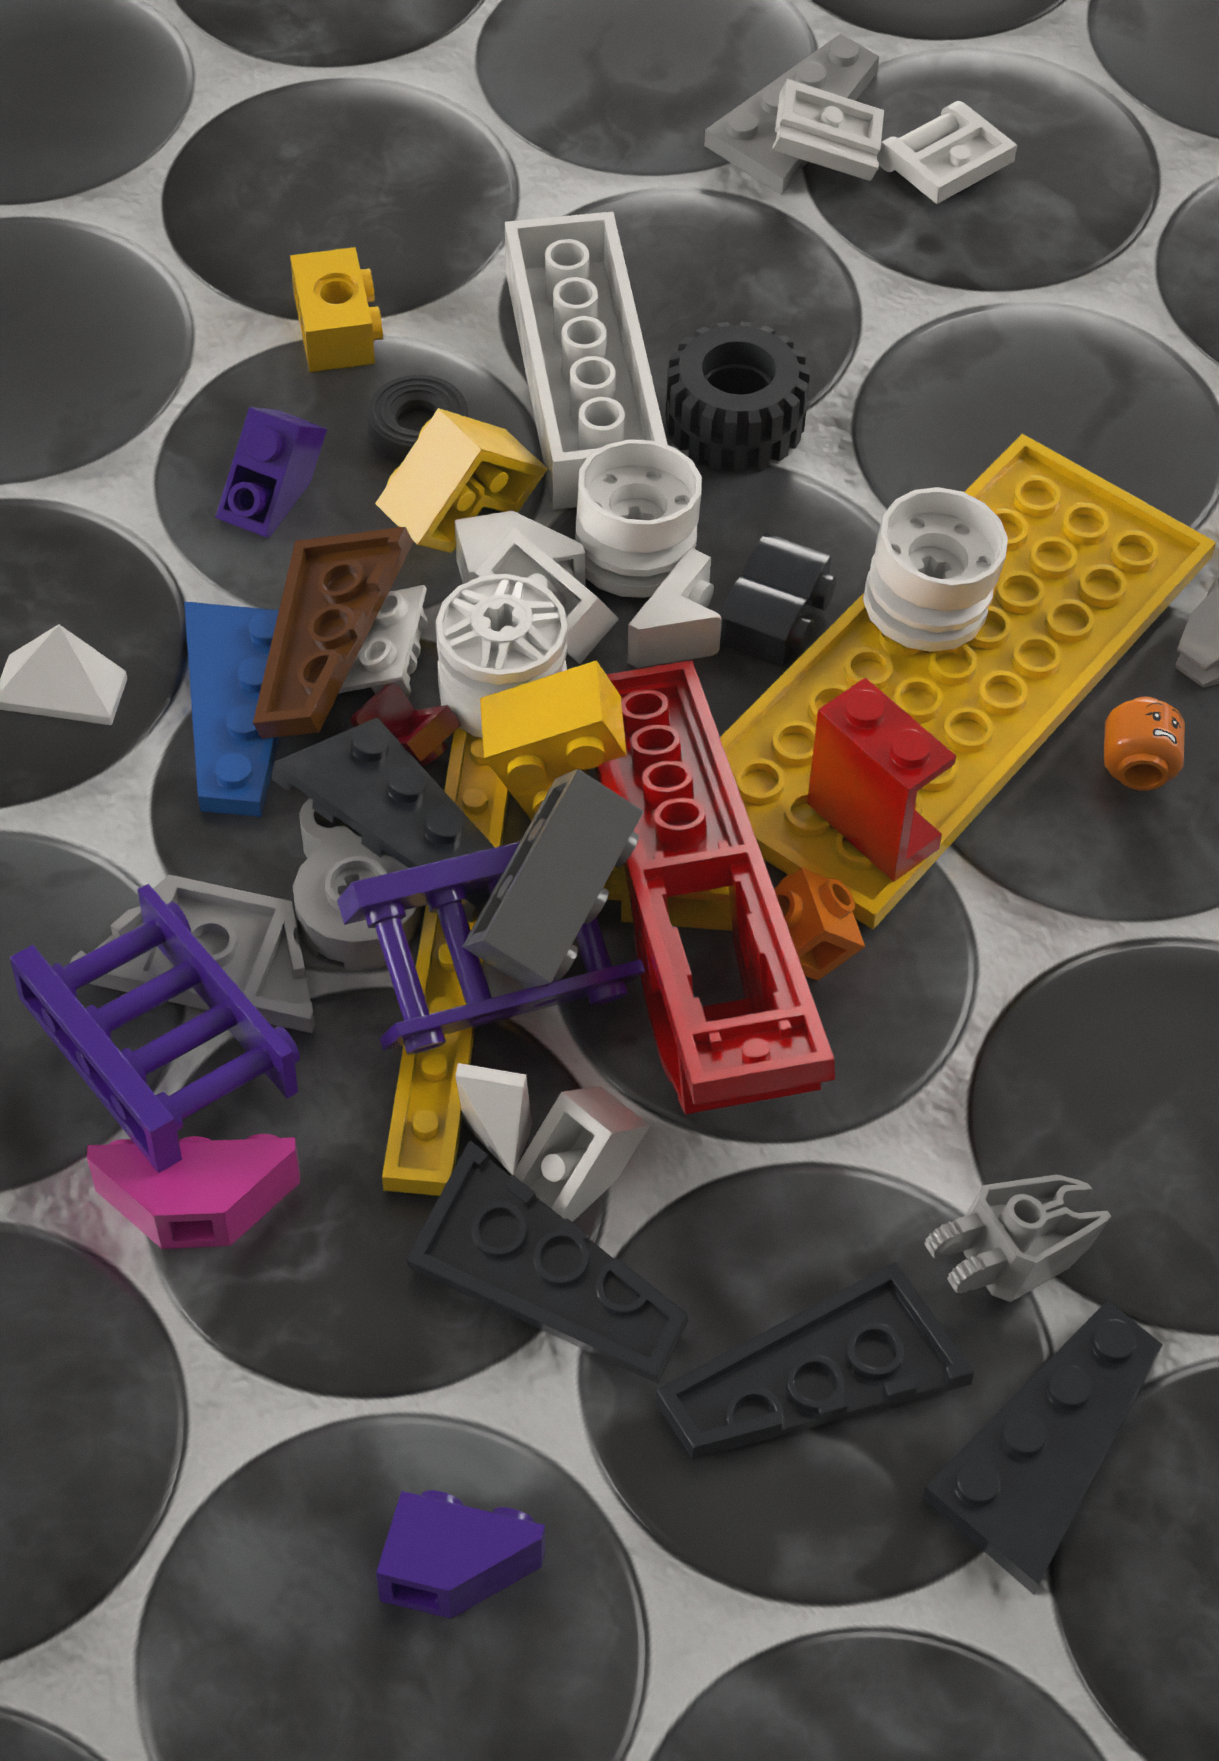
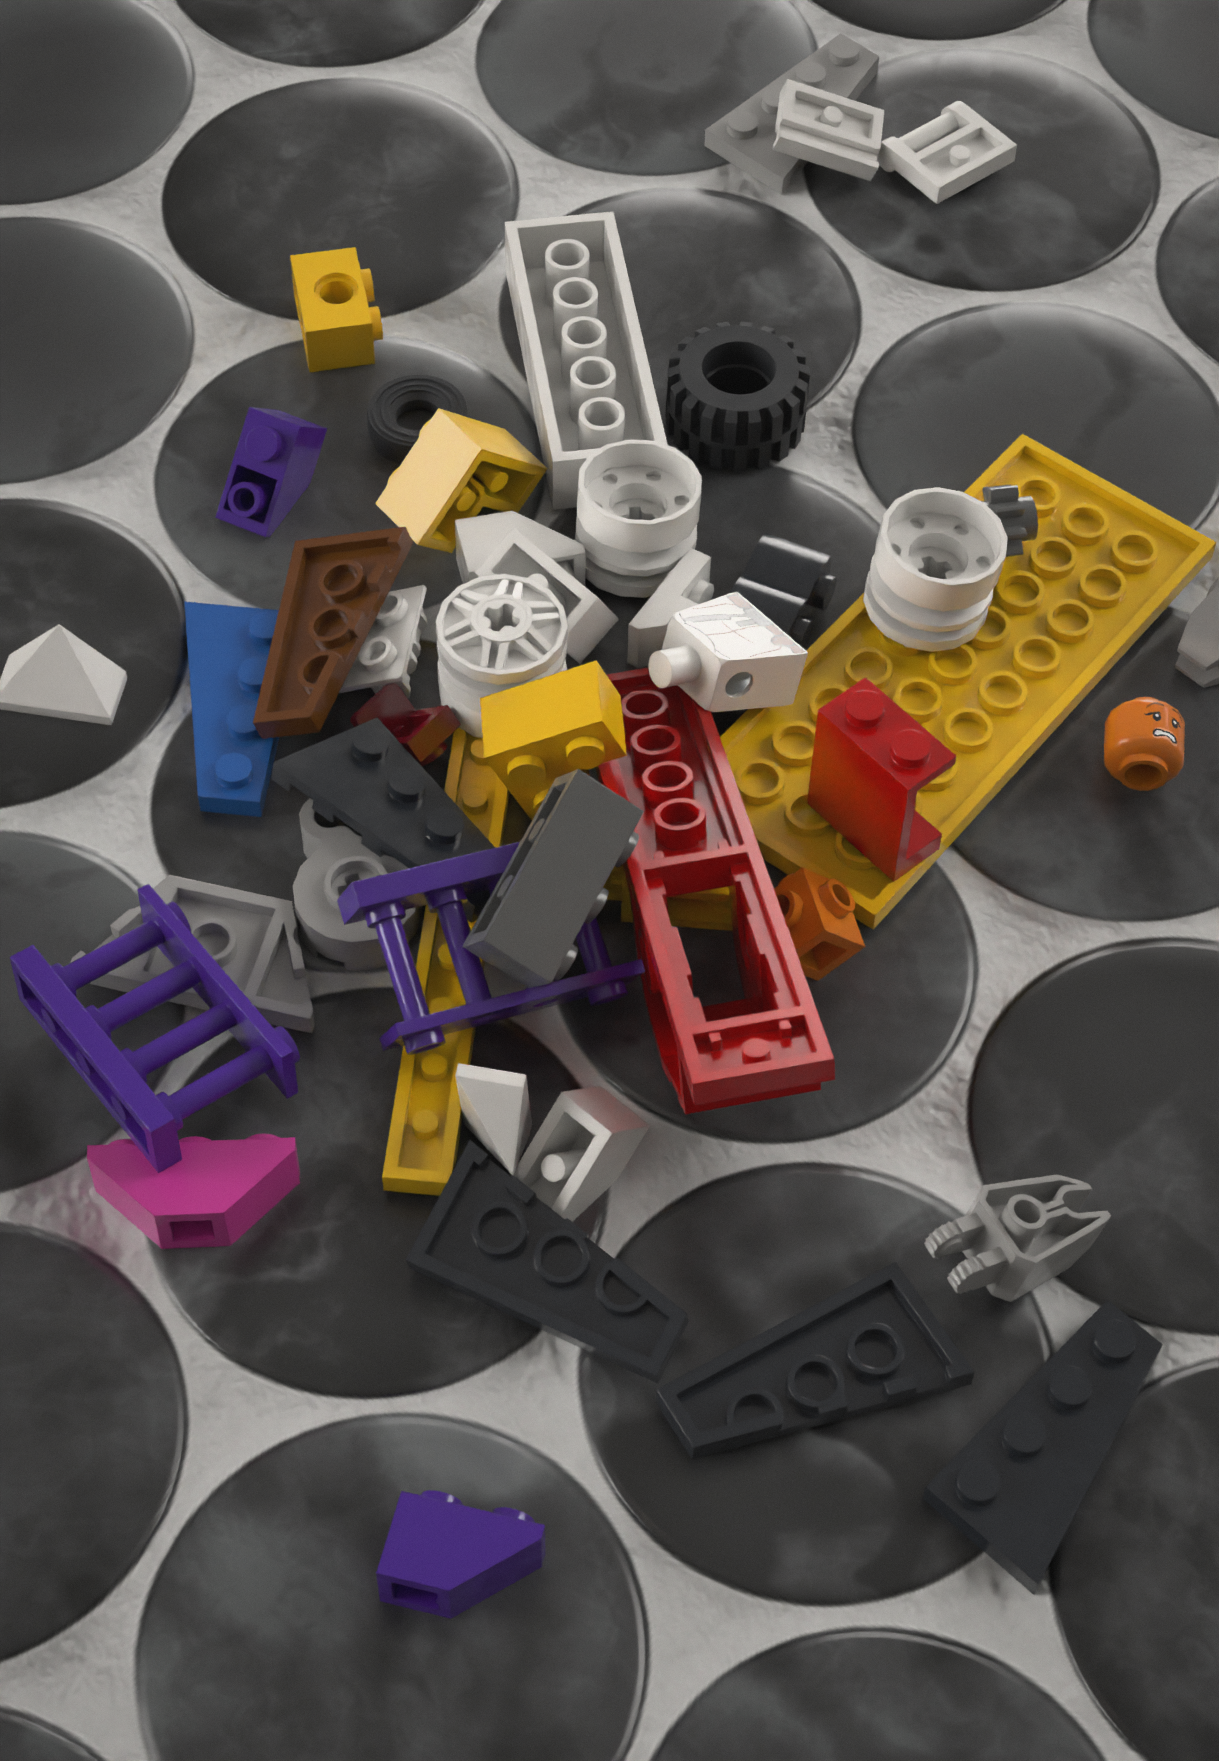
(728, 657): none -> white torso
(1016, 514): none -> dark grey gear

